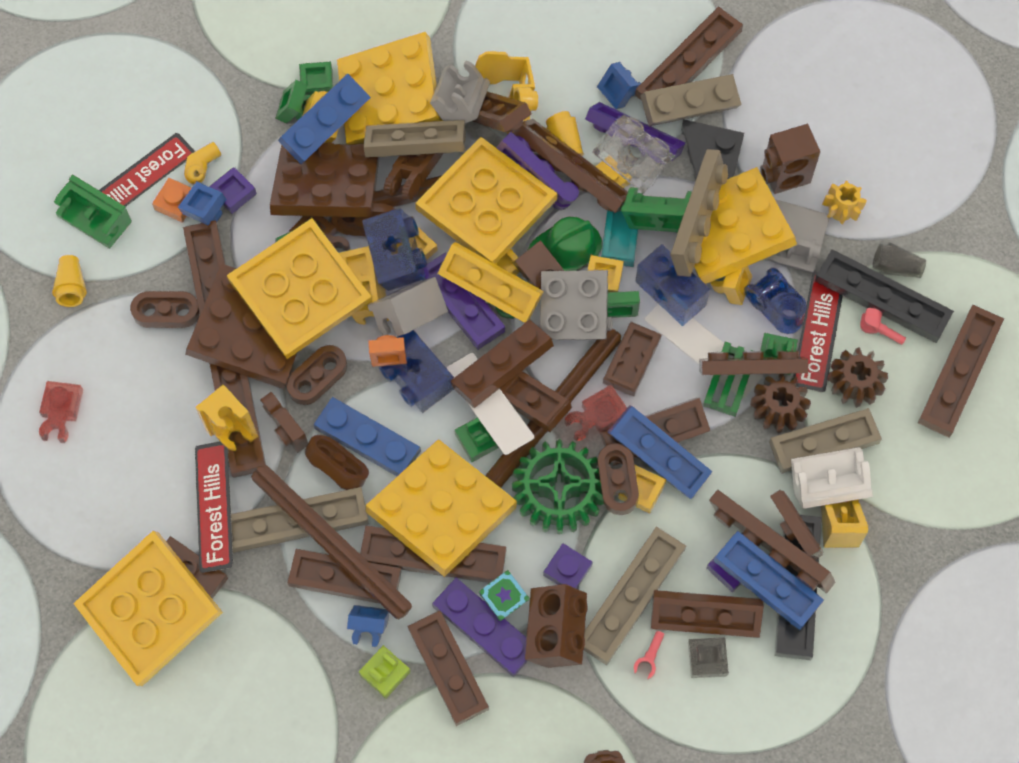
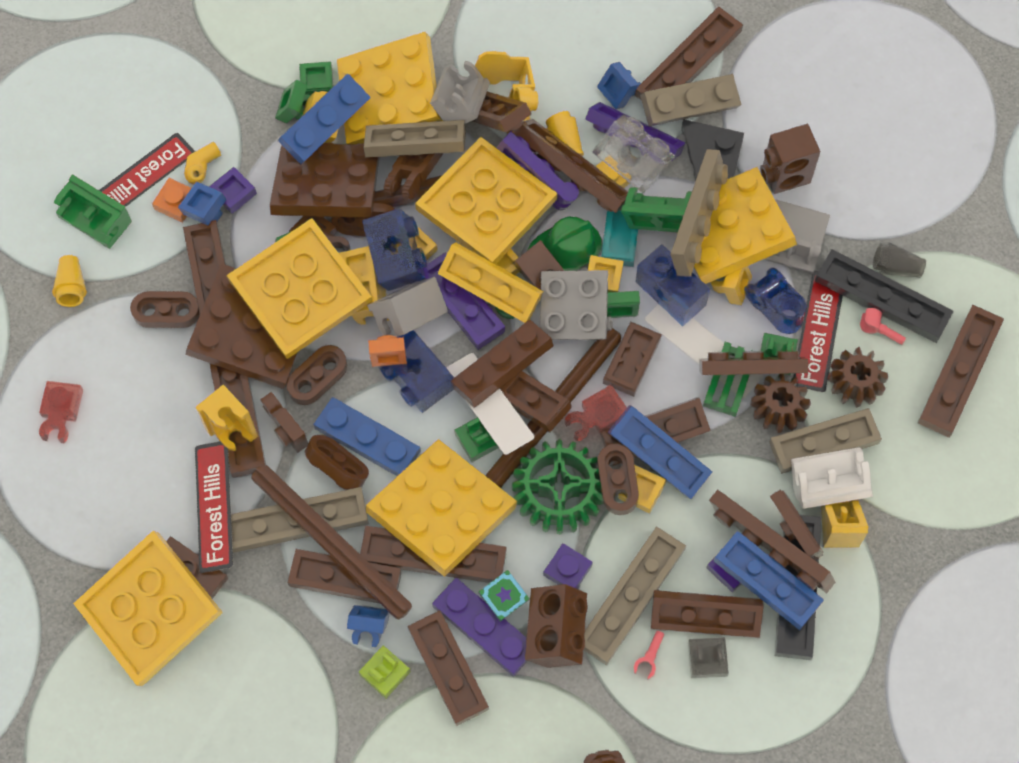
(844, 202): yellow gear -> none

